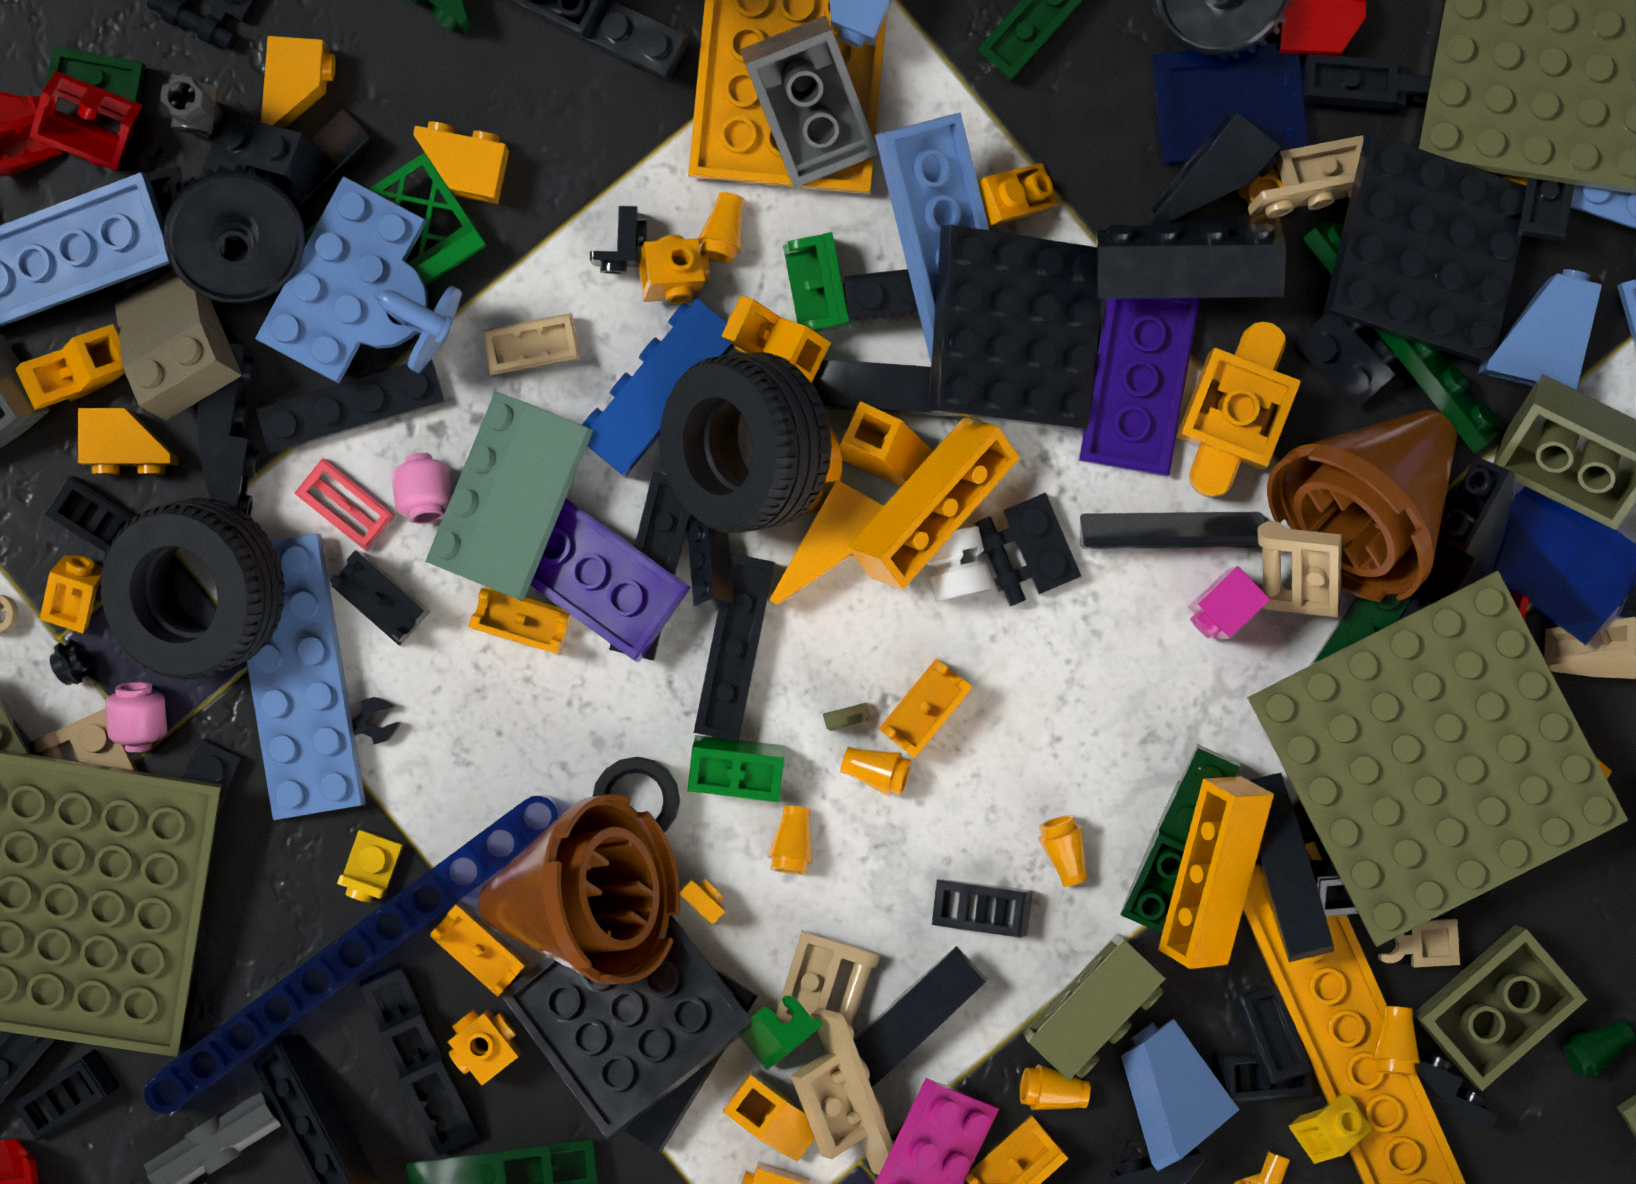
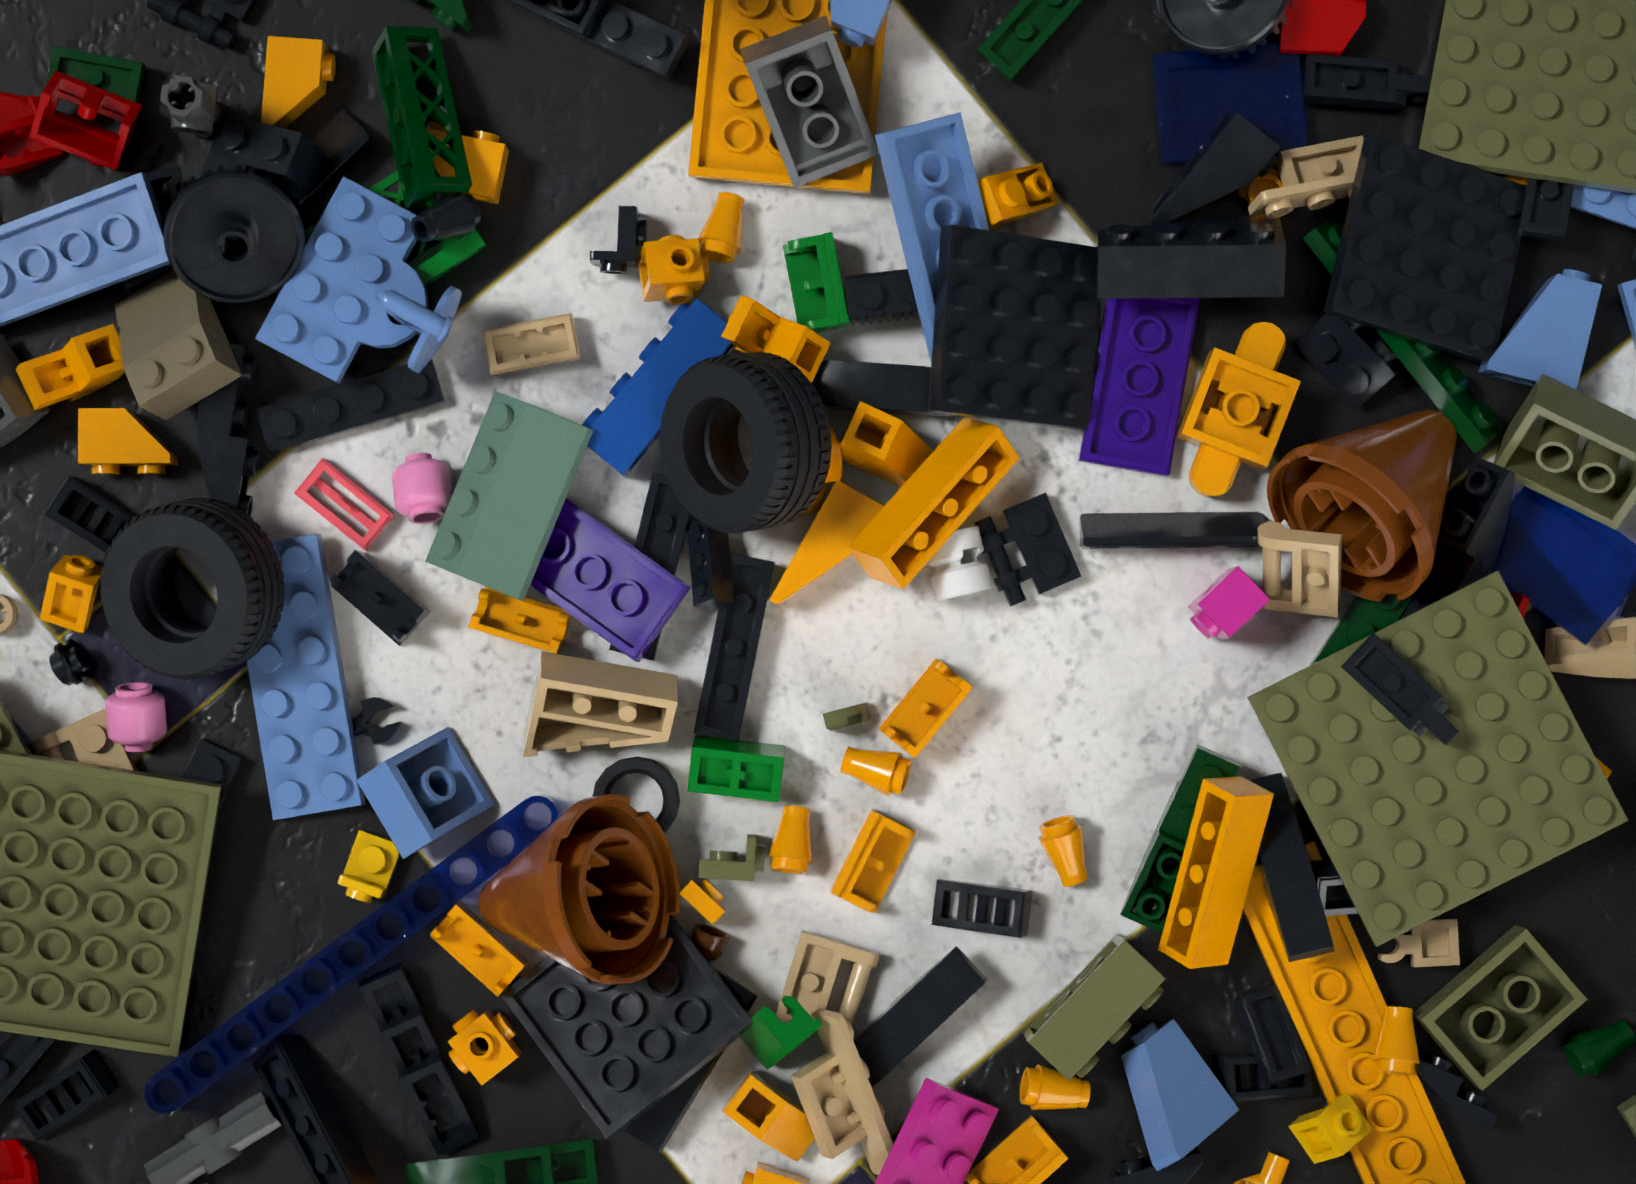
(405, 118): none -> dark green fence
(425, 792): none -> medium blue slope
(448, 217): none -> black cone
(596, 704): none -> tan wedge
(710, 941): none -> reddish brown hinge
(725, 864): none -> olive bracket
(872, 861): none -> light orange hinge
(1399, 689): none -> black hinge

